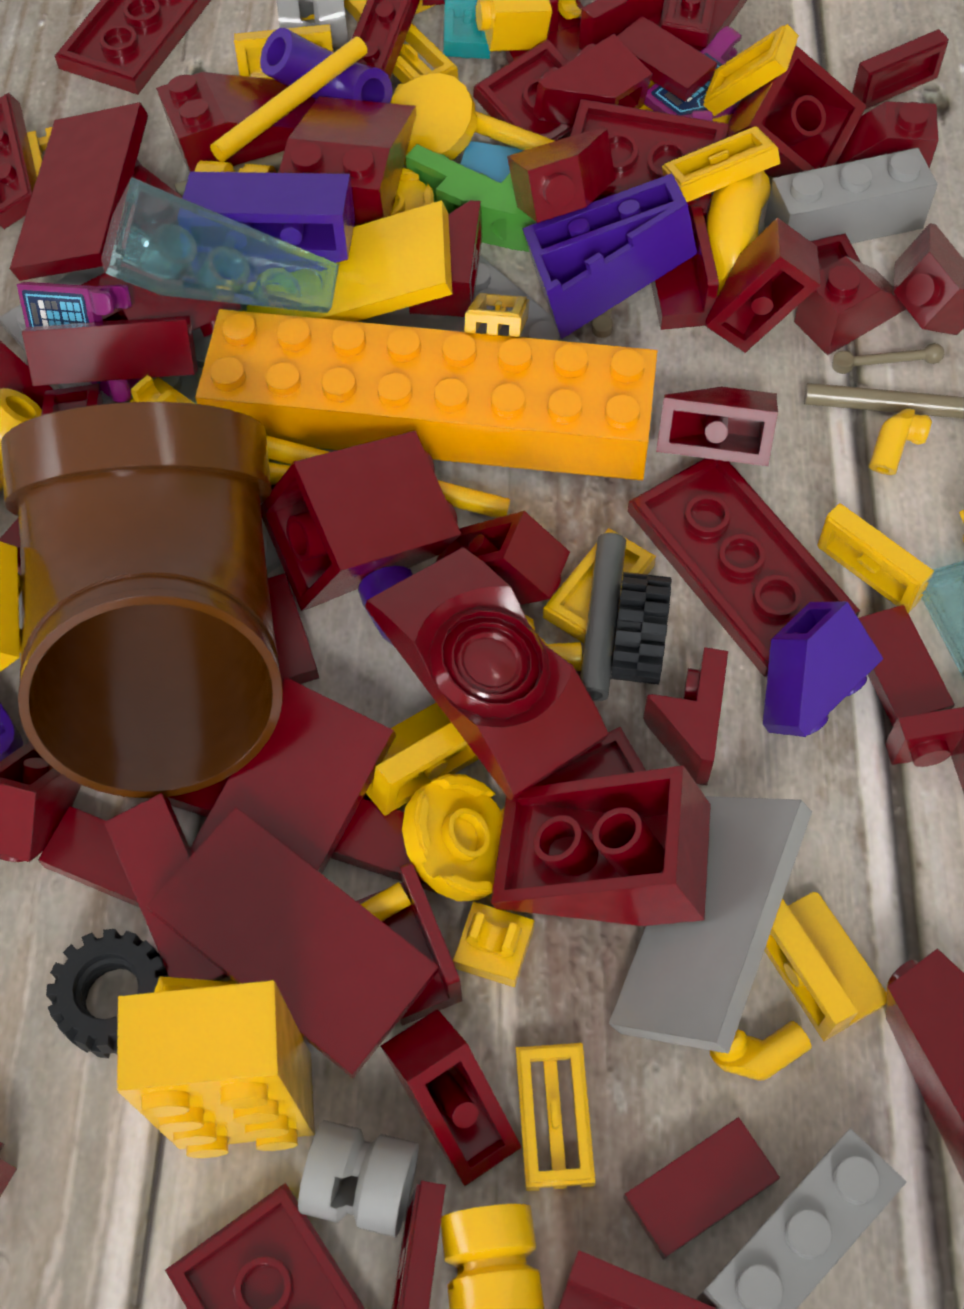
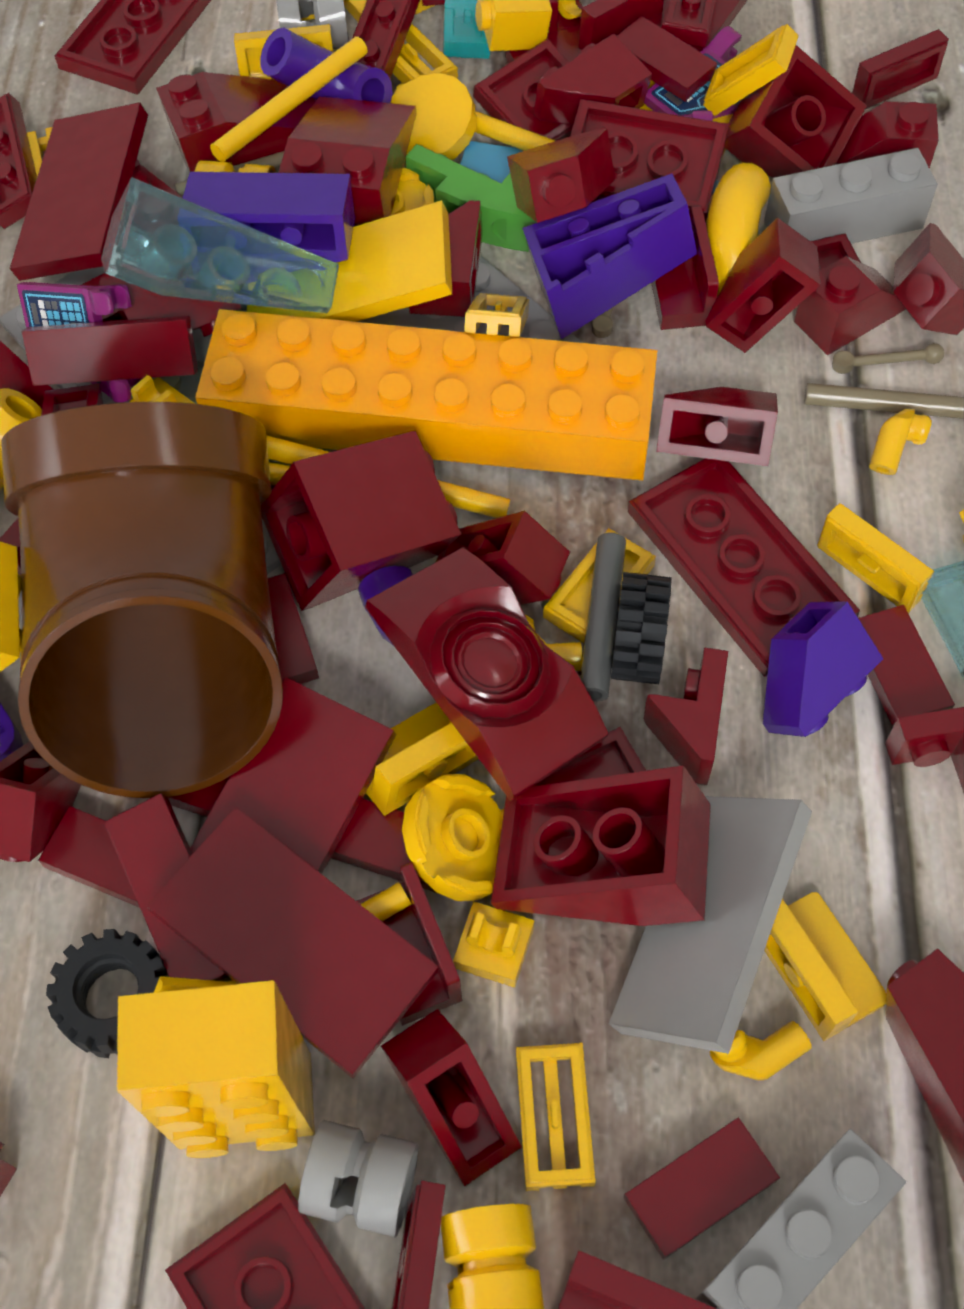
(723, 163): yellow tile -> none

